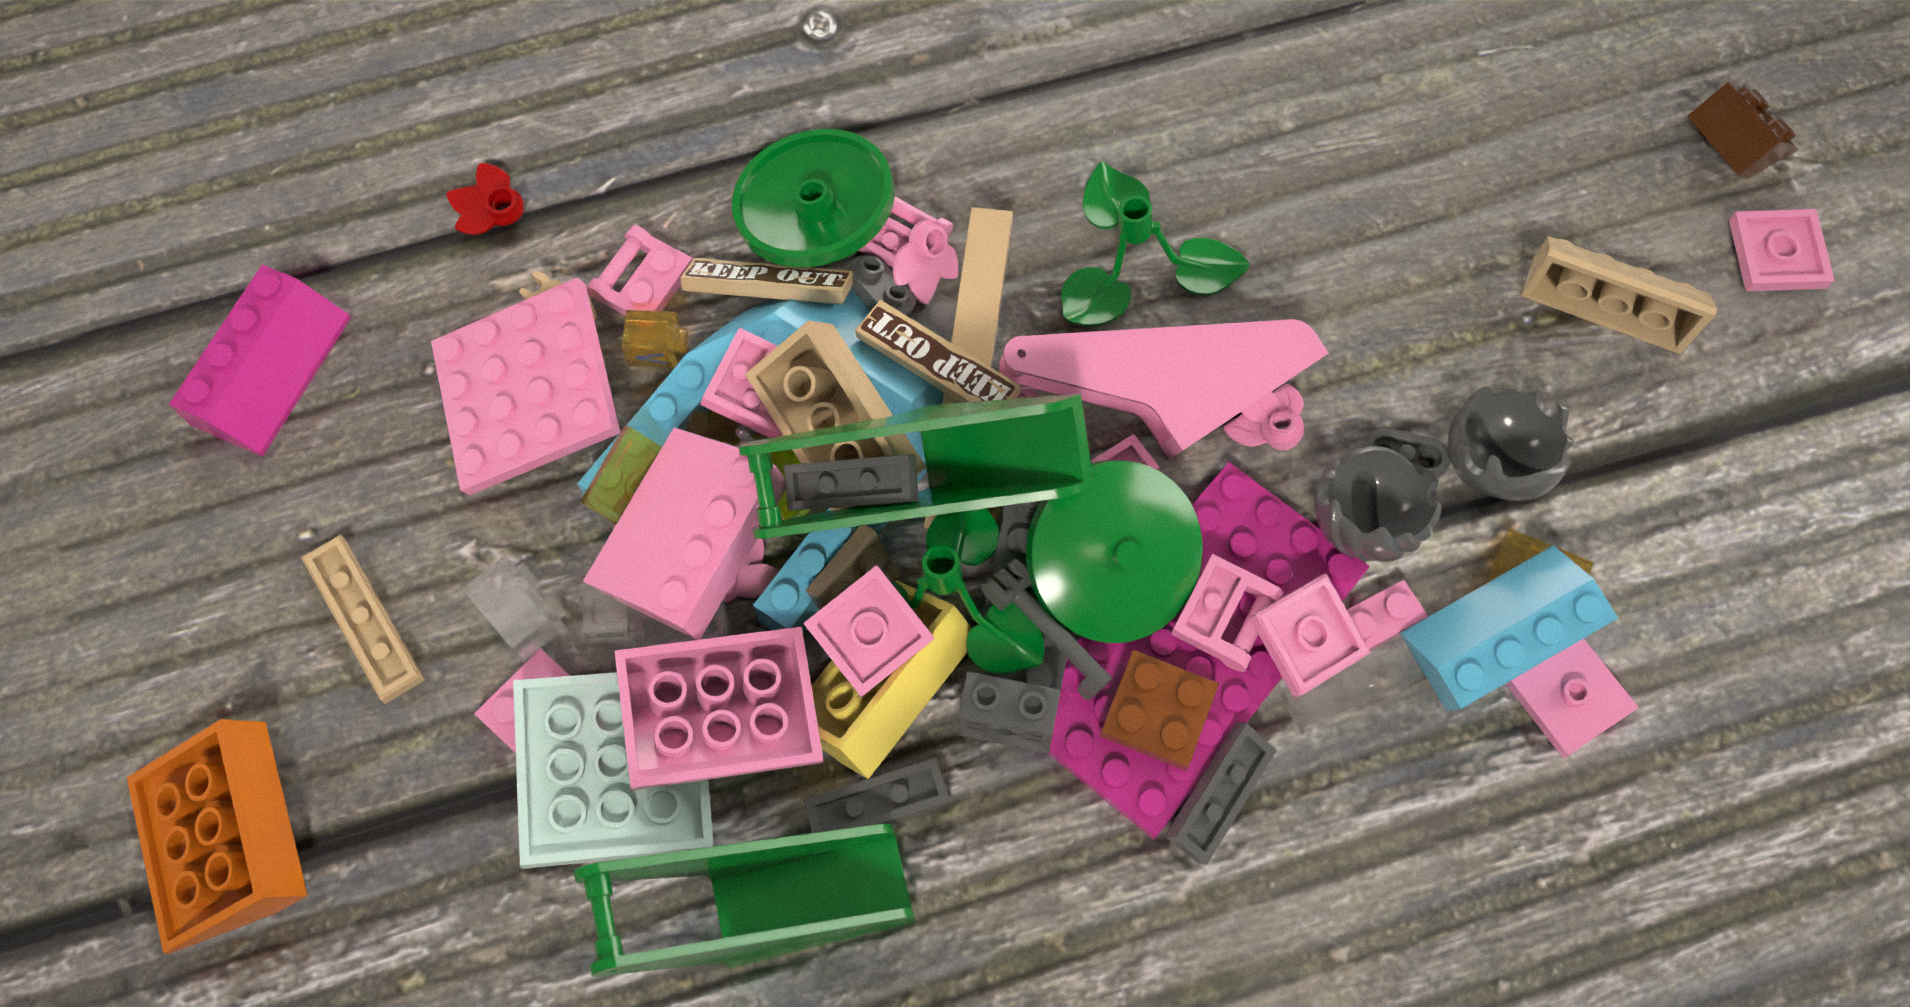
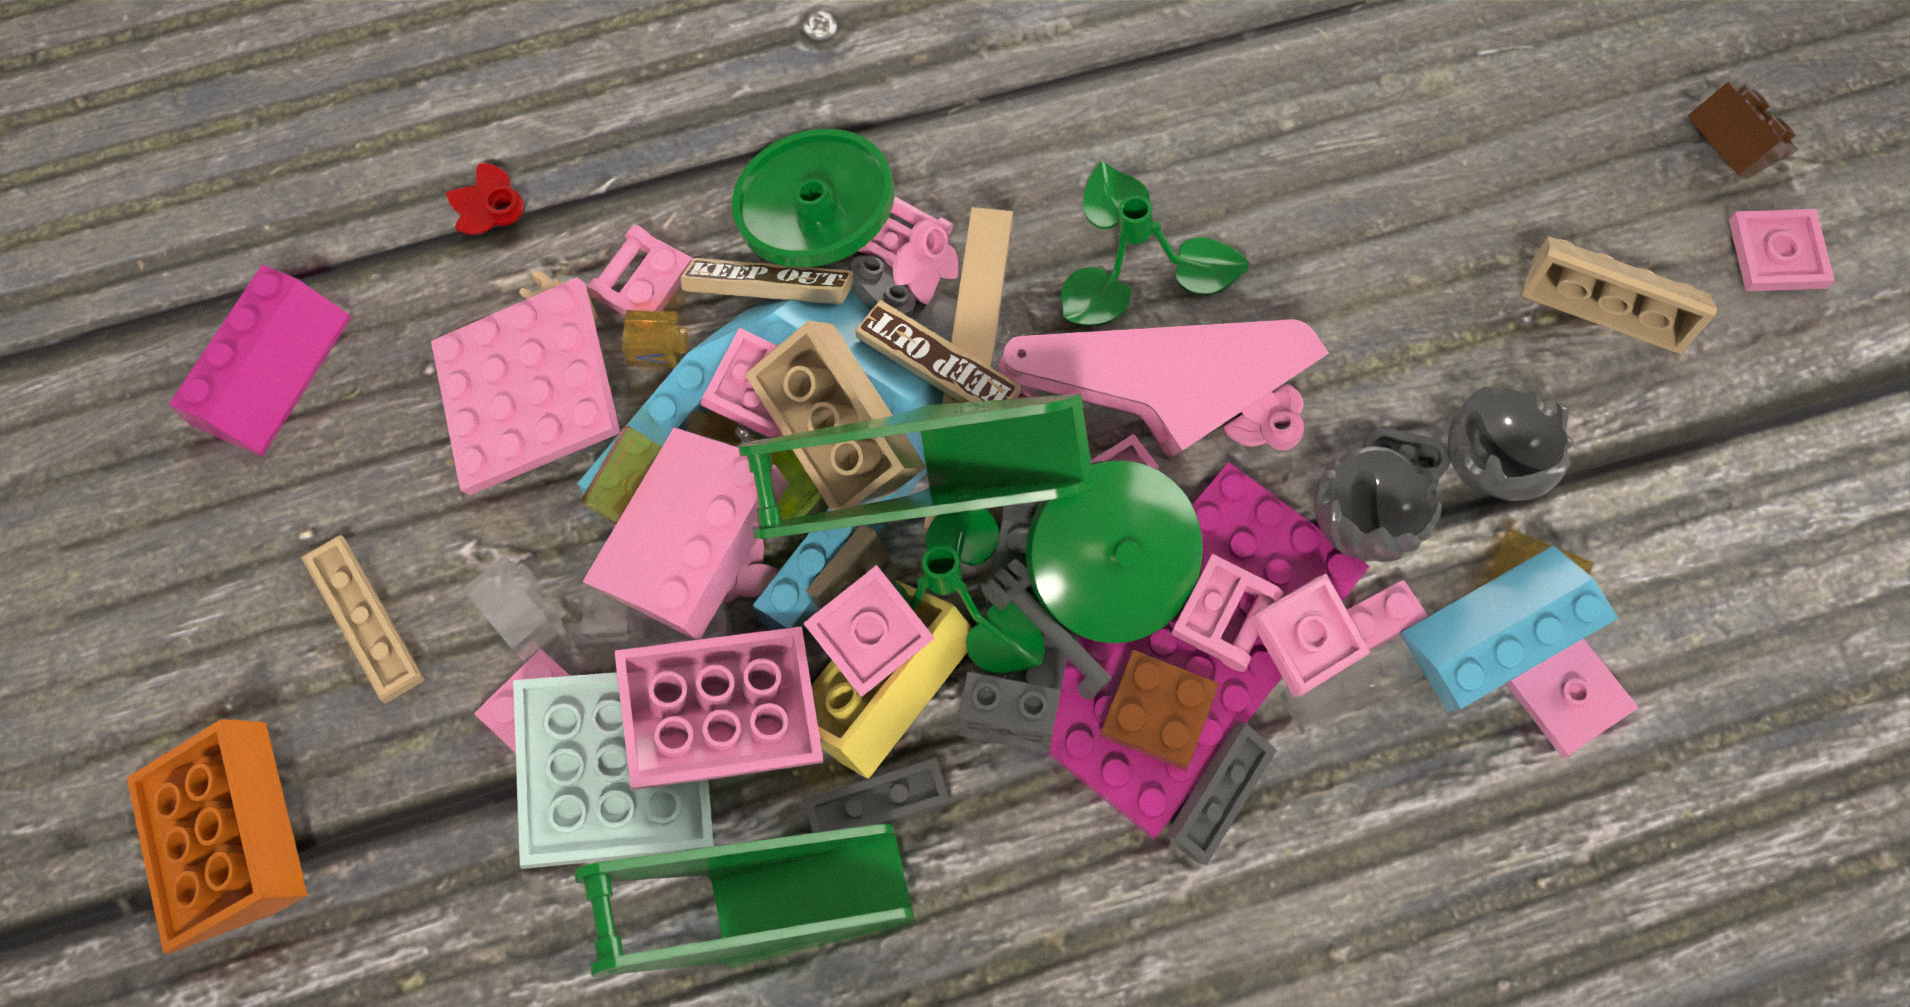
(851, 482): dark grey plate -> none

